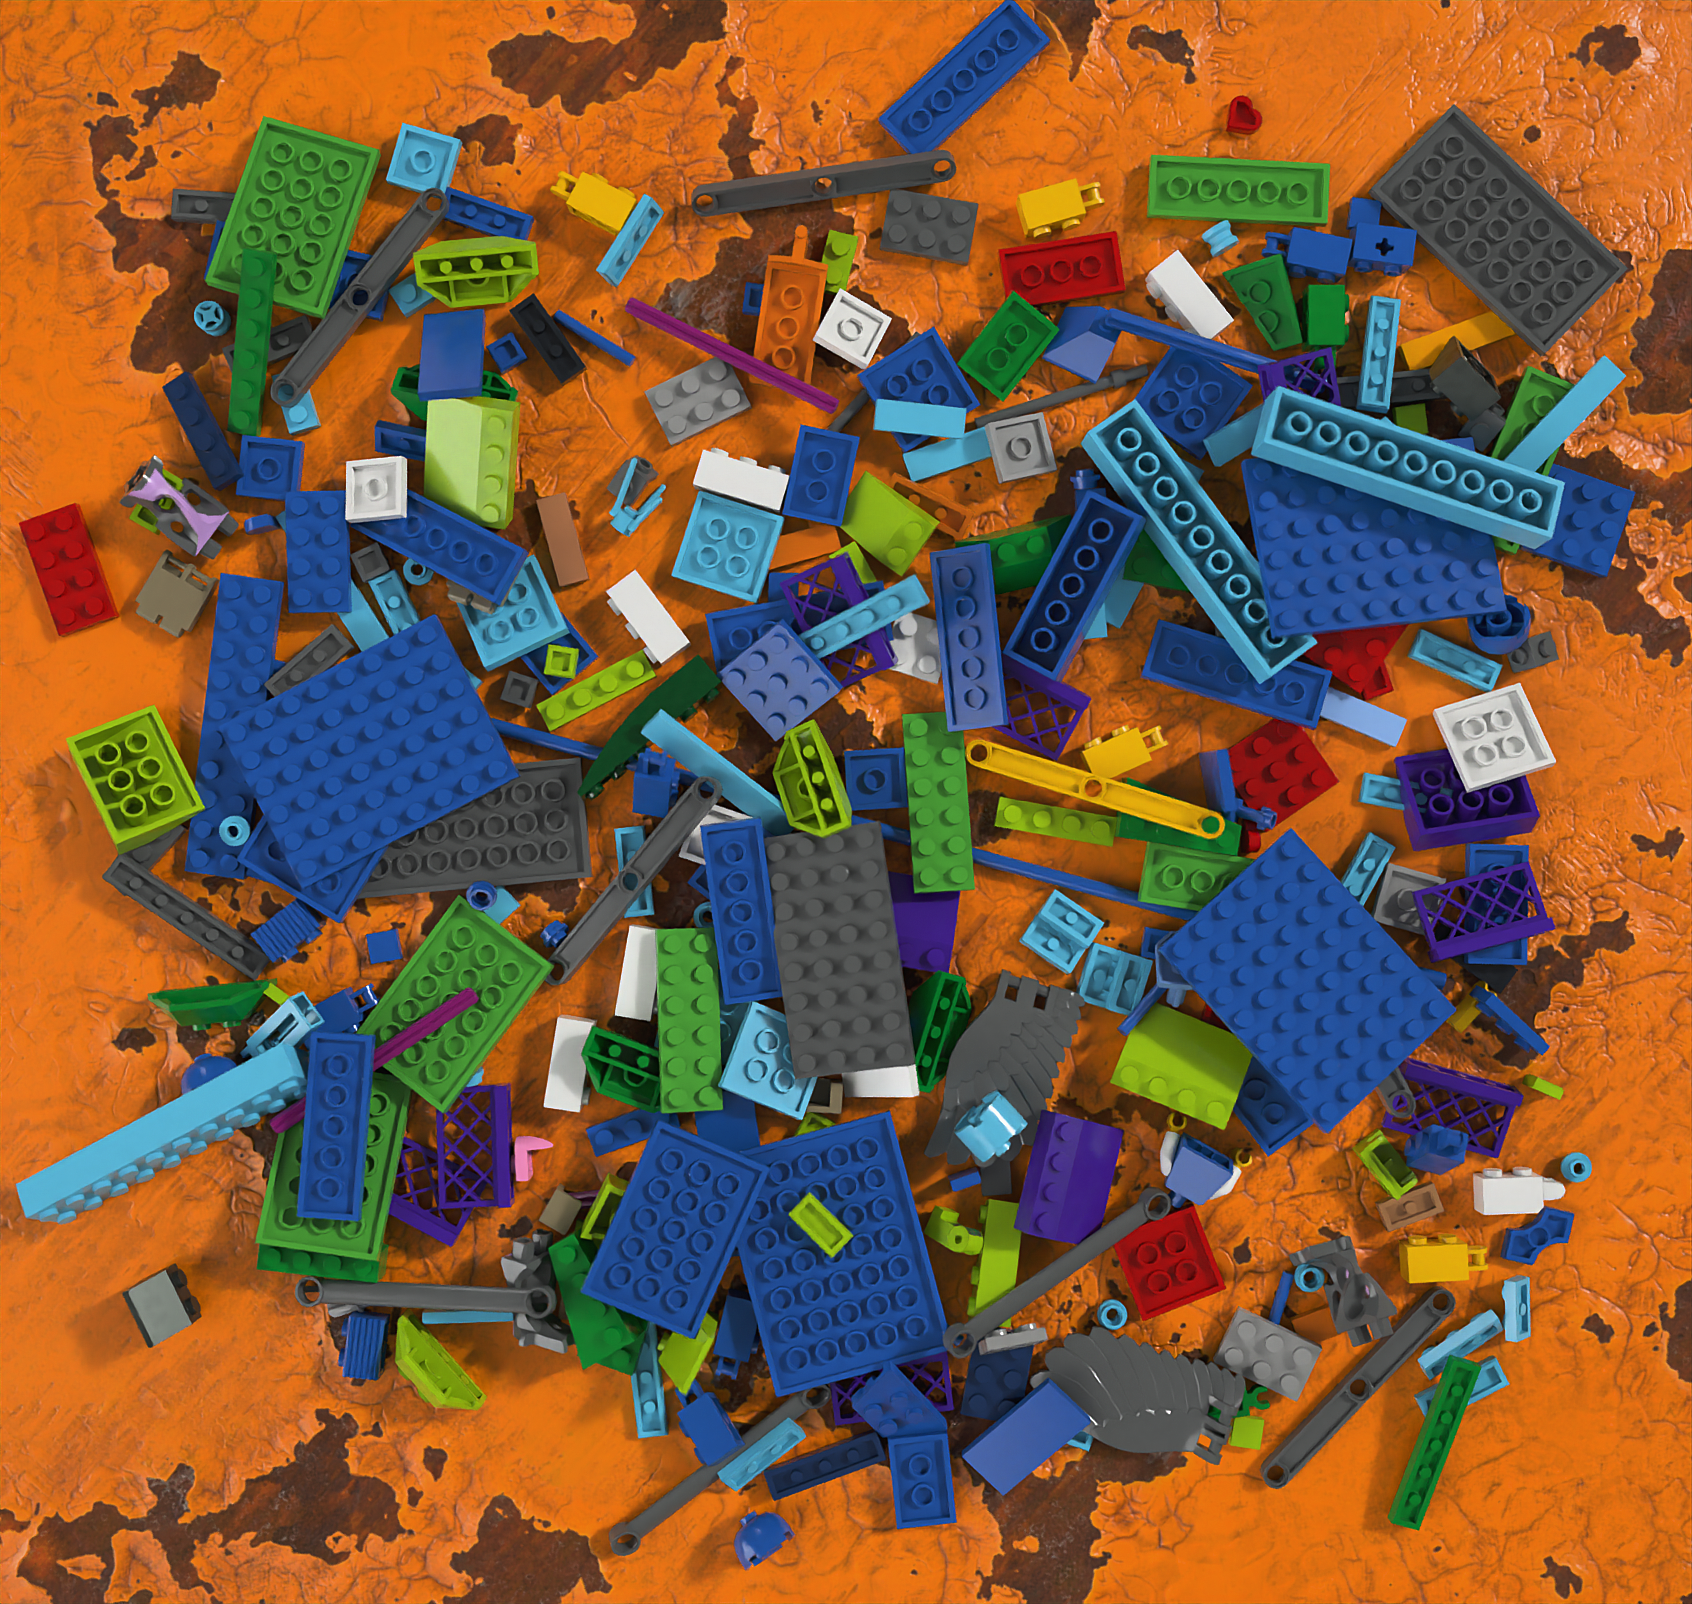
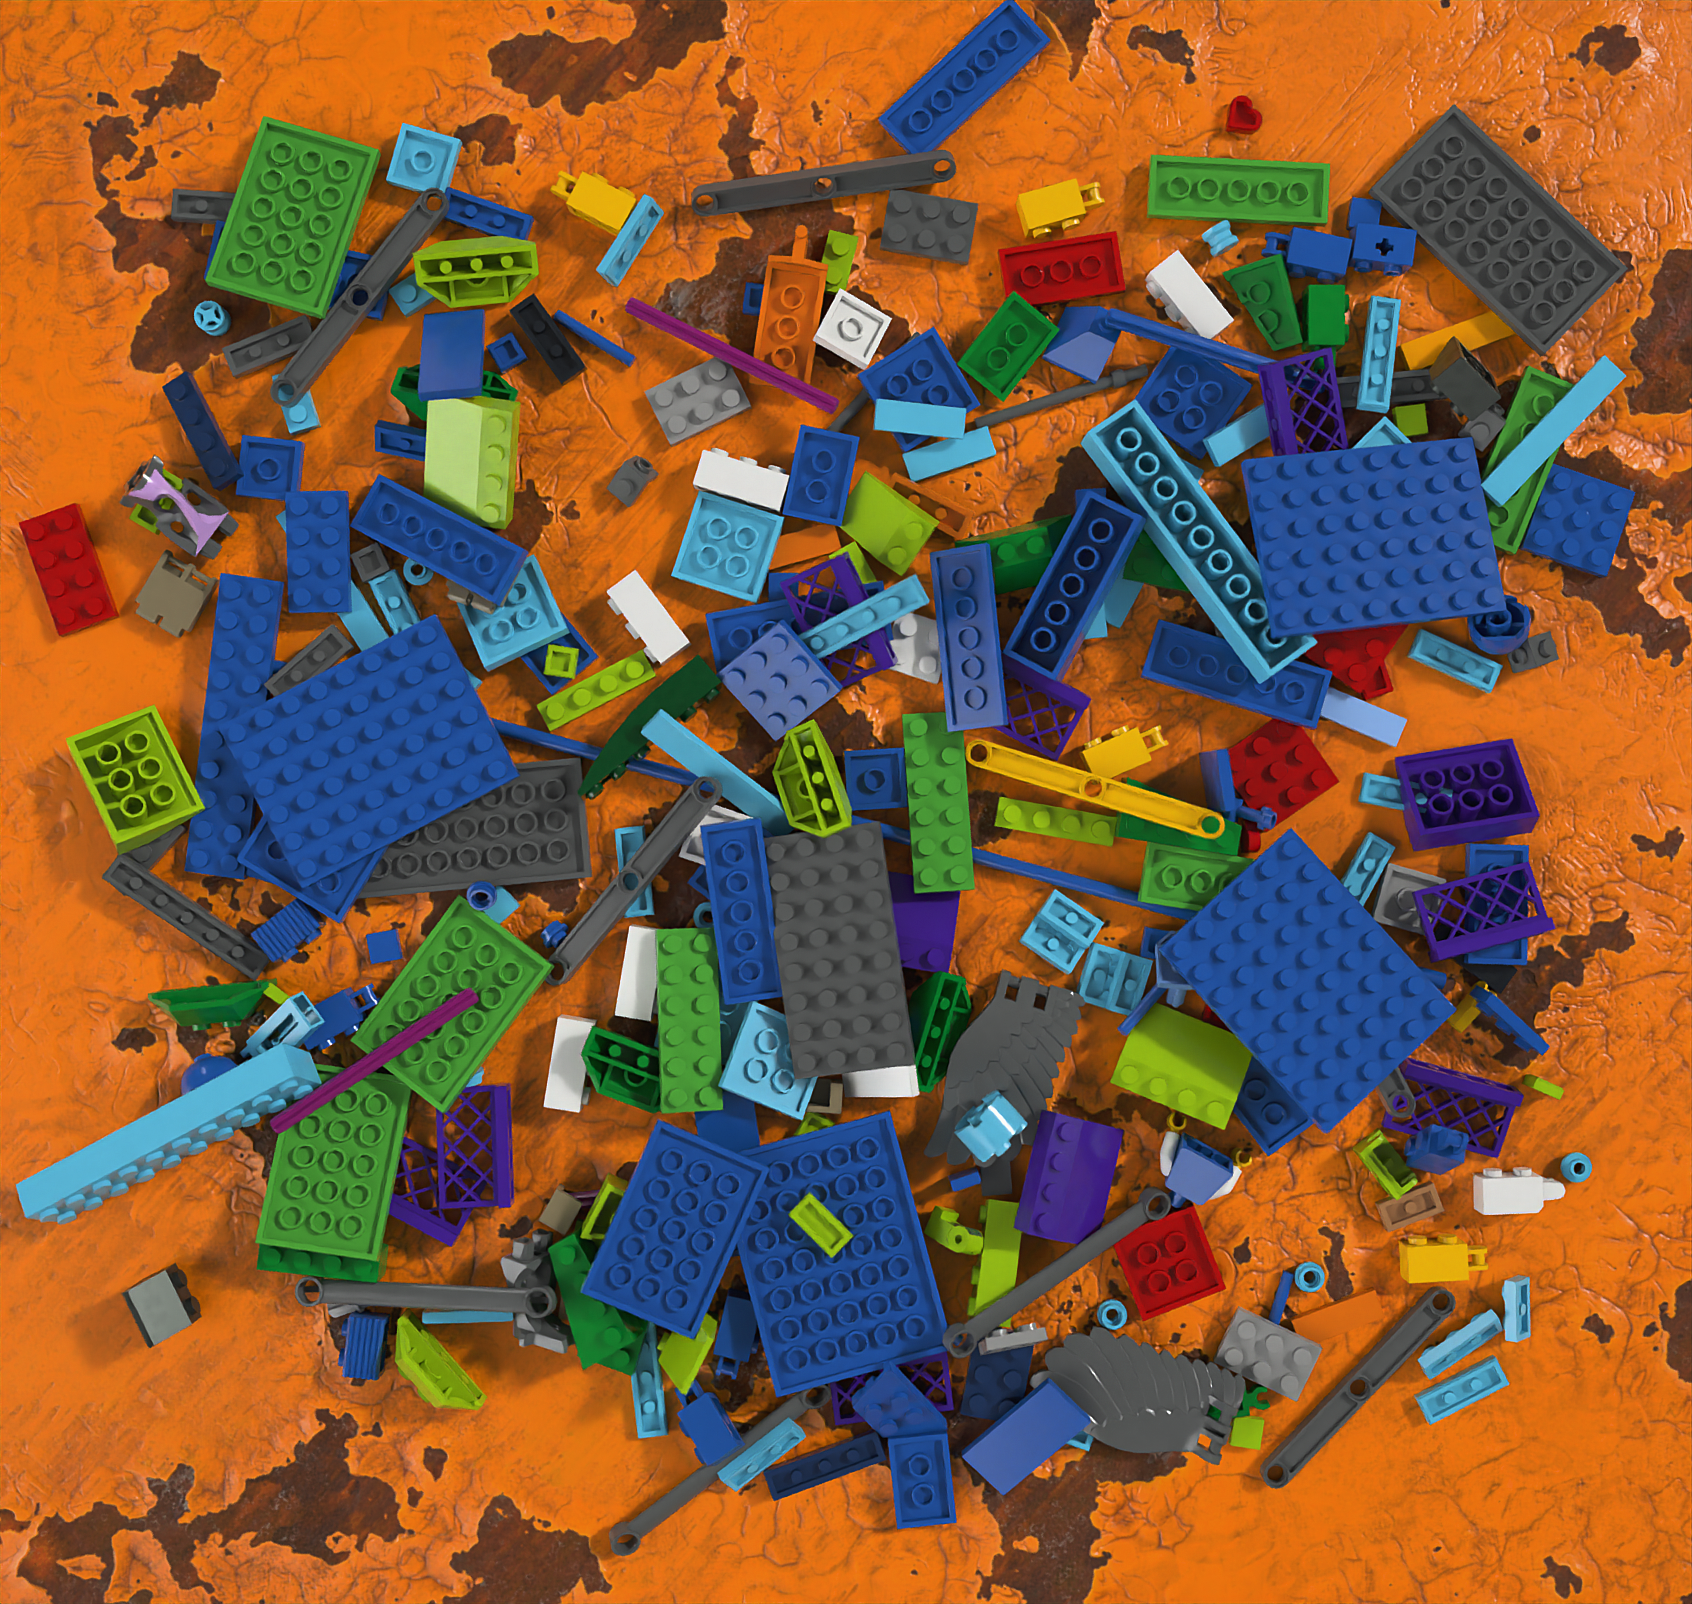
(243, 830): medium azure plate -> none
(252, 341): green plate -> none
(261, 524): blue tile -> none
(336, 1125): blue plate -> none
(376, 489): white plate -> none
(520, 689): dark grey plate -> none
(522, 1160): bright pink plate -> none
(562, 539): nougat tile -> none
(626, 1129): blue plate -> none
(628, 519): medium azure plant -> none
(655, 784): blue brick -> none
(760, 1537): blue cylinder -> none
(1020, 447): light grey plate -> none
(1085, 479): blue plate -> none
(1357, 1304): dark grey hips -> none
(1407, 468): medium azure brick -> none
(1434, 1442): green plate -> none
(1493, 737): white plate -> none
(1527, 1242): blue tile -> none

